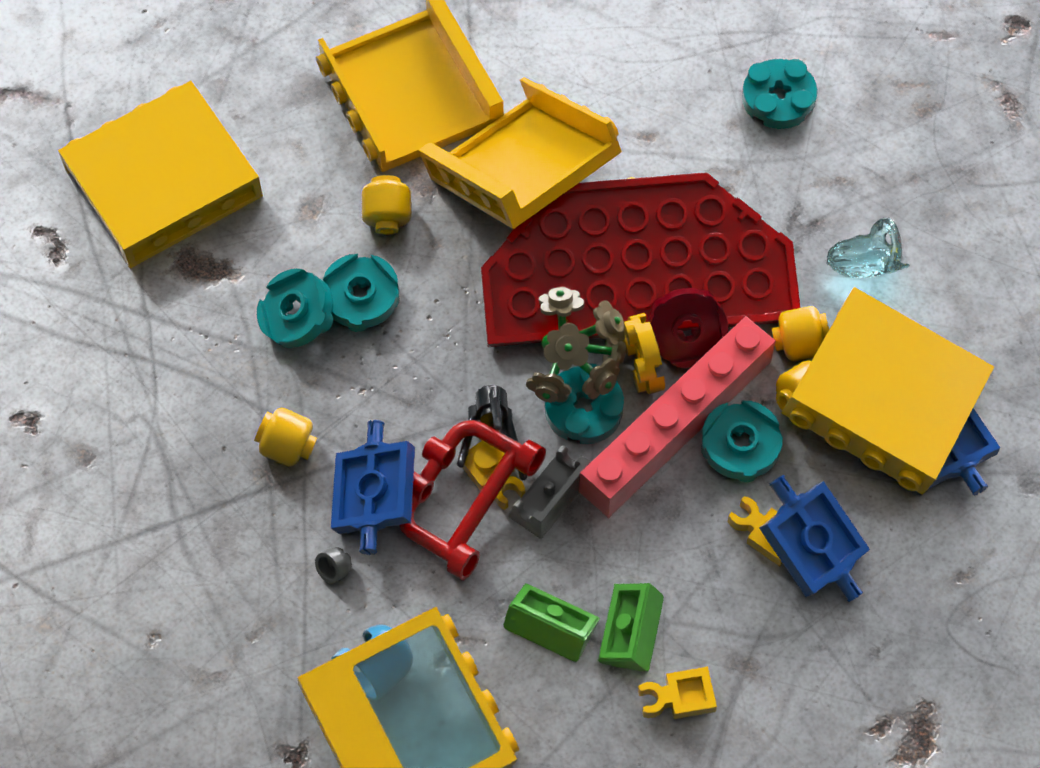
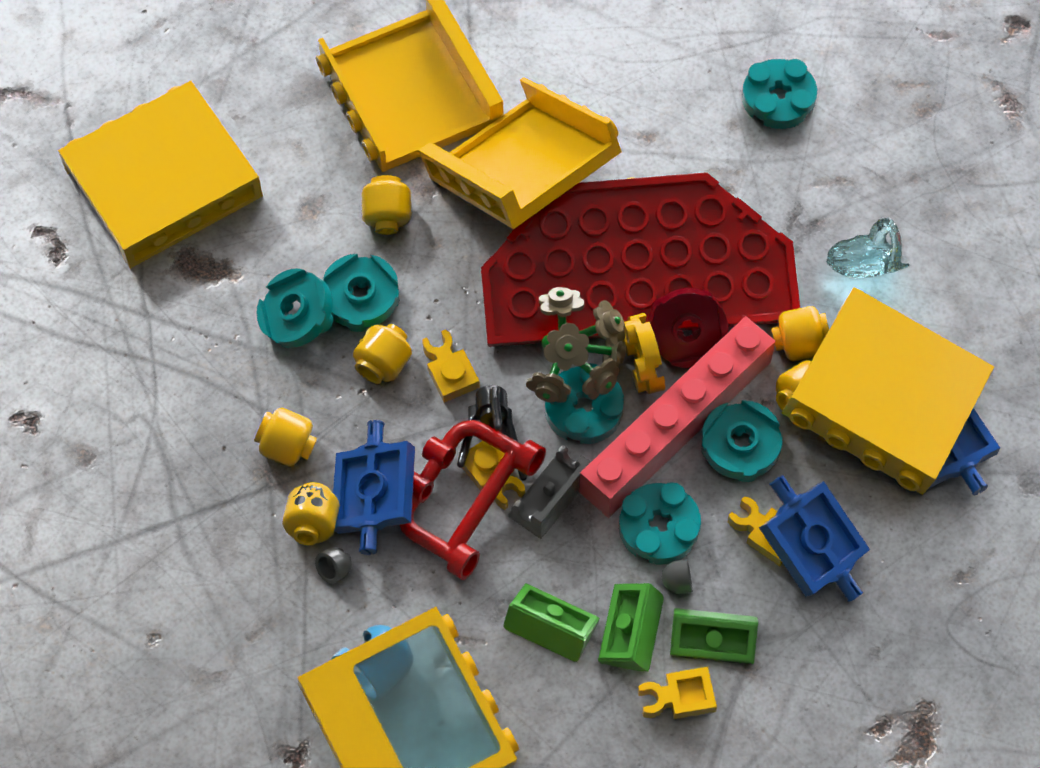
(311, 513): none -> yellow head
(382, 353): none -> yellow head
(450, 371): none -> yellow plate
(669, 502): none -> teal plate
(677, 577): none -> dark grey hinge
(714, 635): none -> bright green slope

